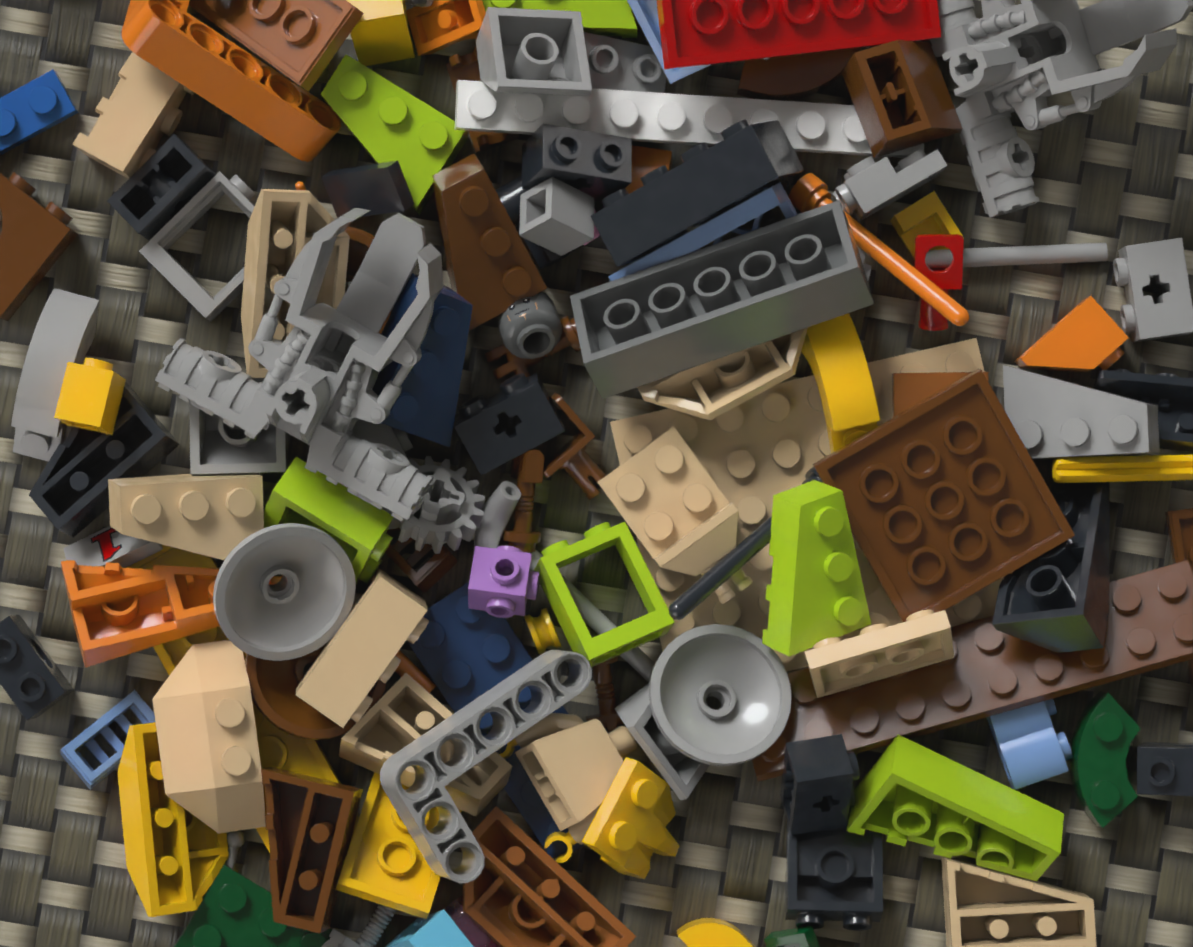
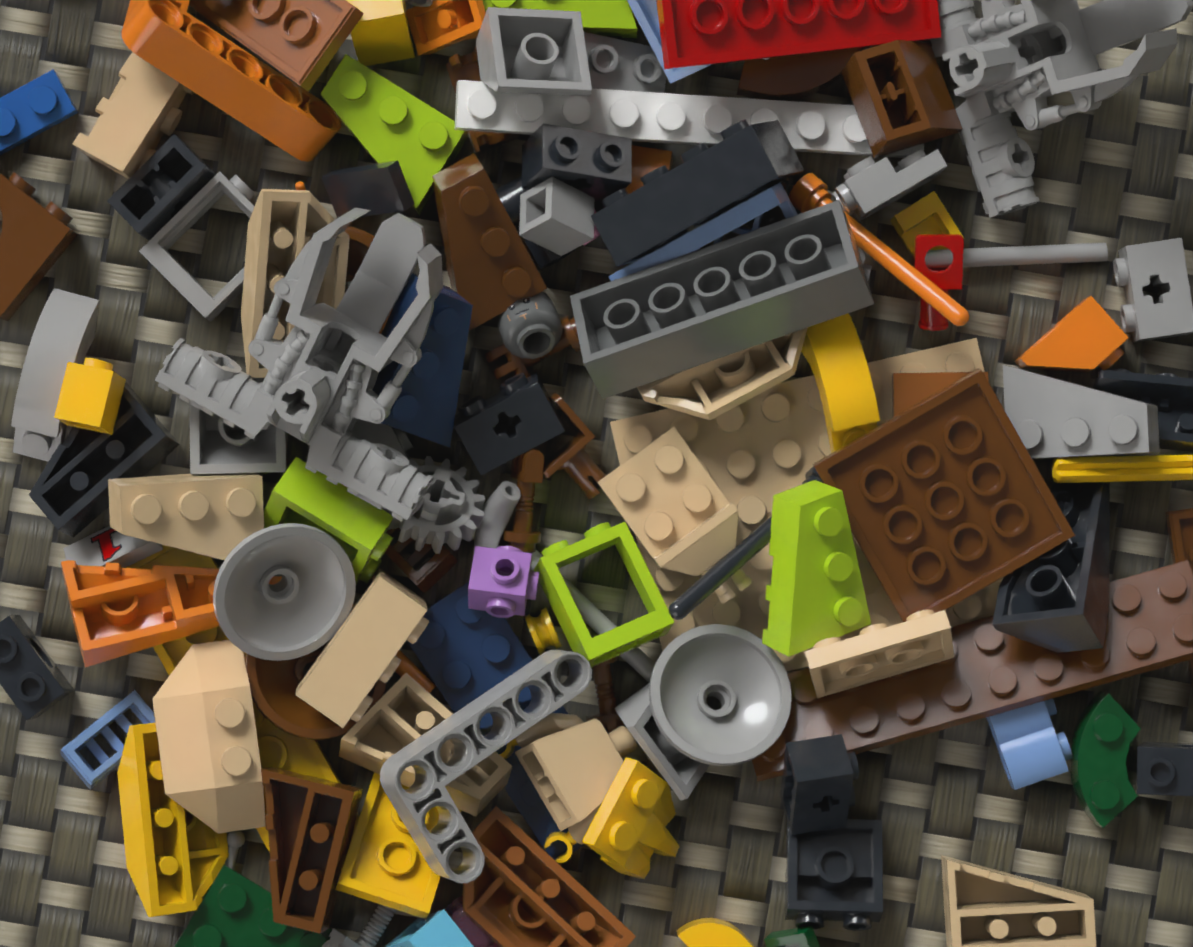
(956, 811): lime wedge -> none

